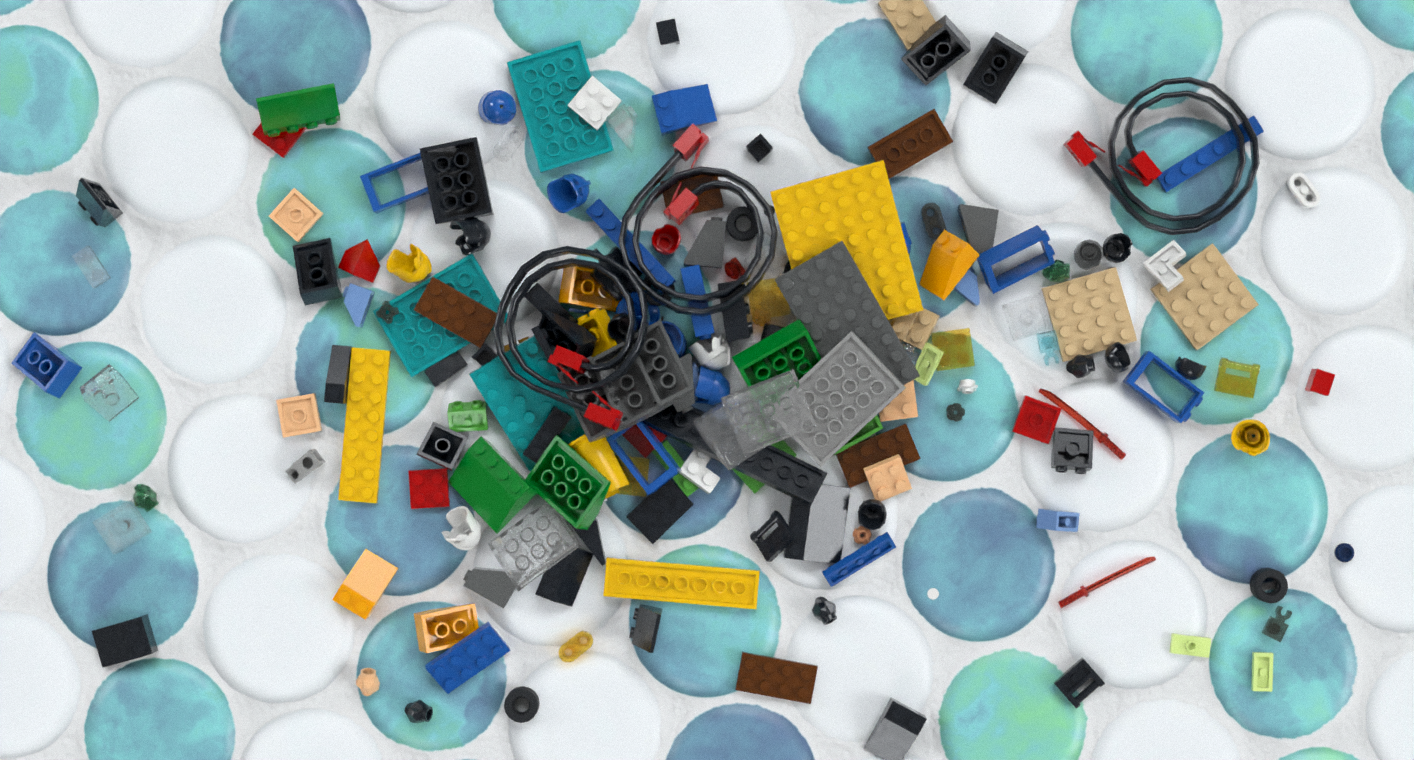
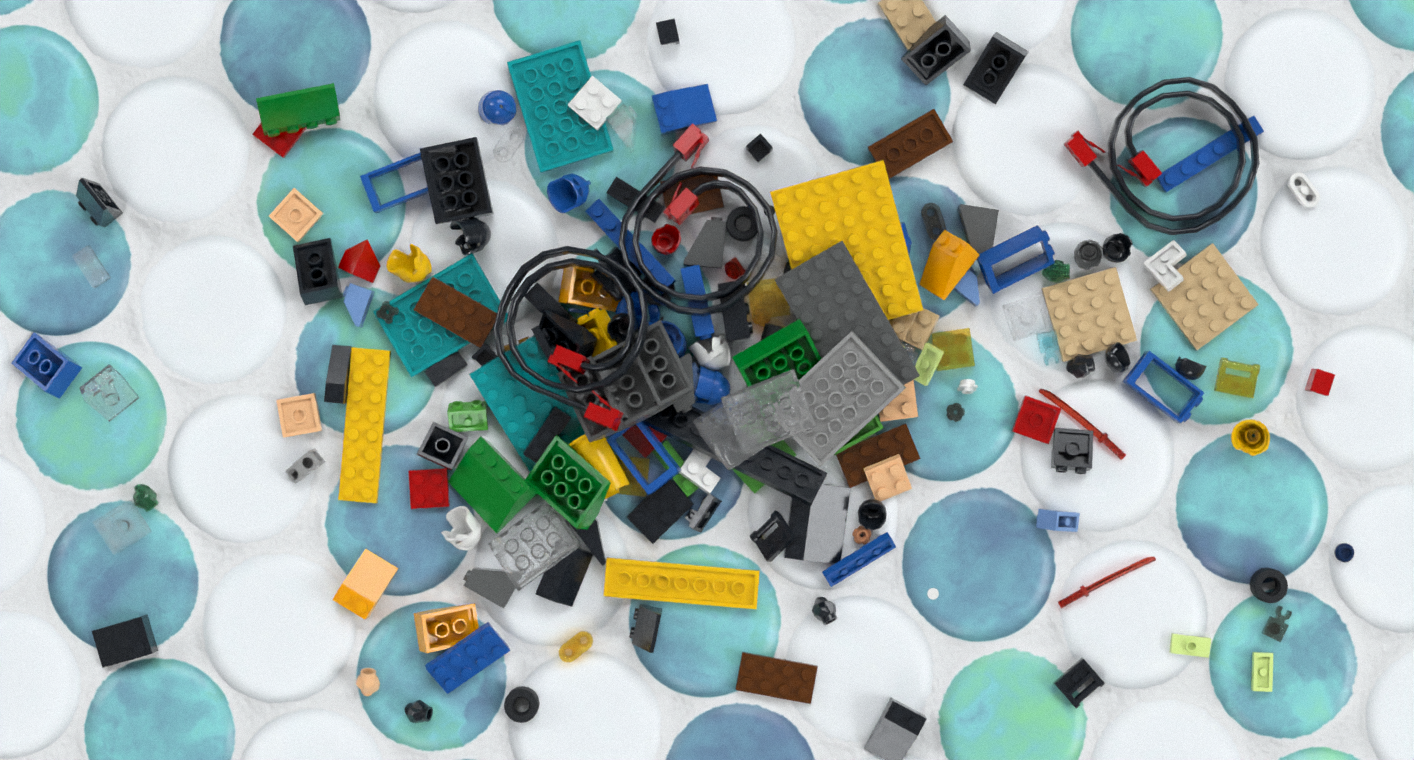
(626, 193): none -> black plate
(700, 518): none -> black hinge

